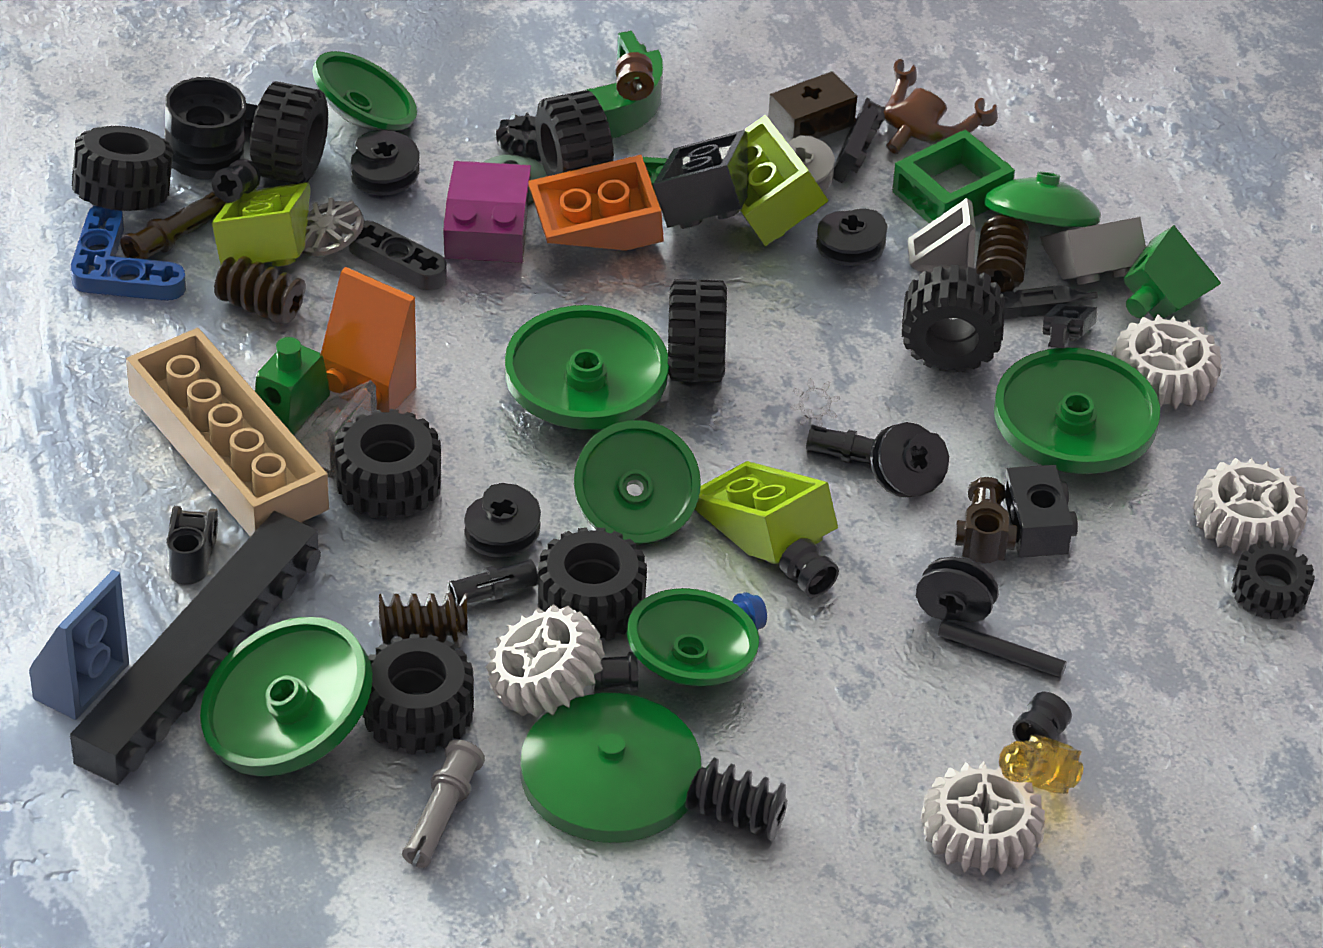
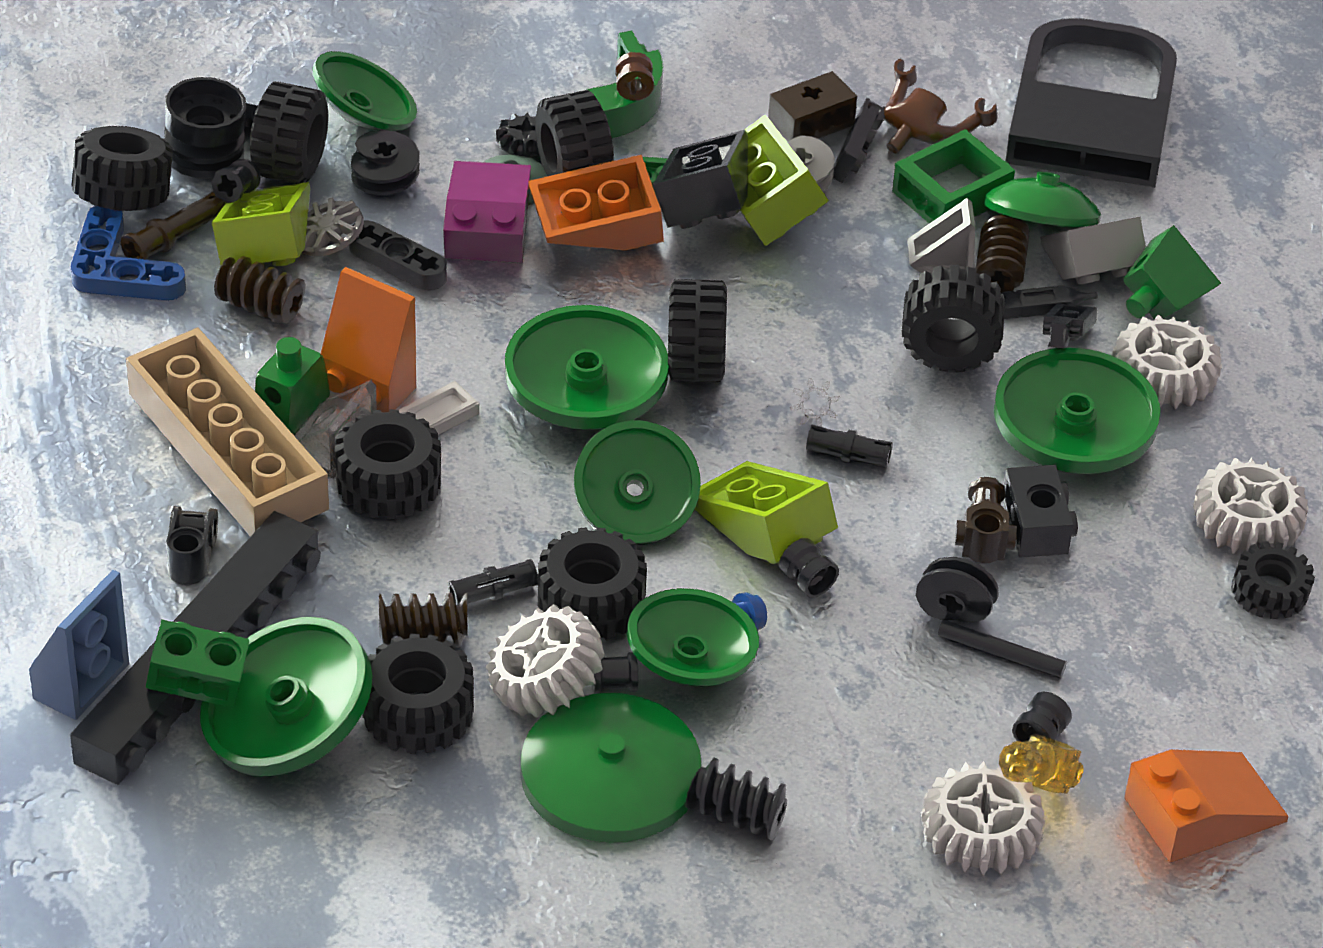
(197, 670): none -> green brick
(444, 407): none -> white tile
(449, 787): light grey pin -> none
(503, 521): black piece -> none
(852, 236): black piece -> none
(909, 460): black piece -> none
(1088, 128): none -> black window
(1200, 800): none -> orange slope

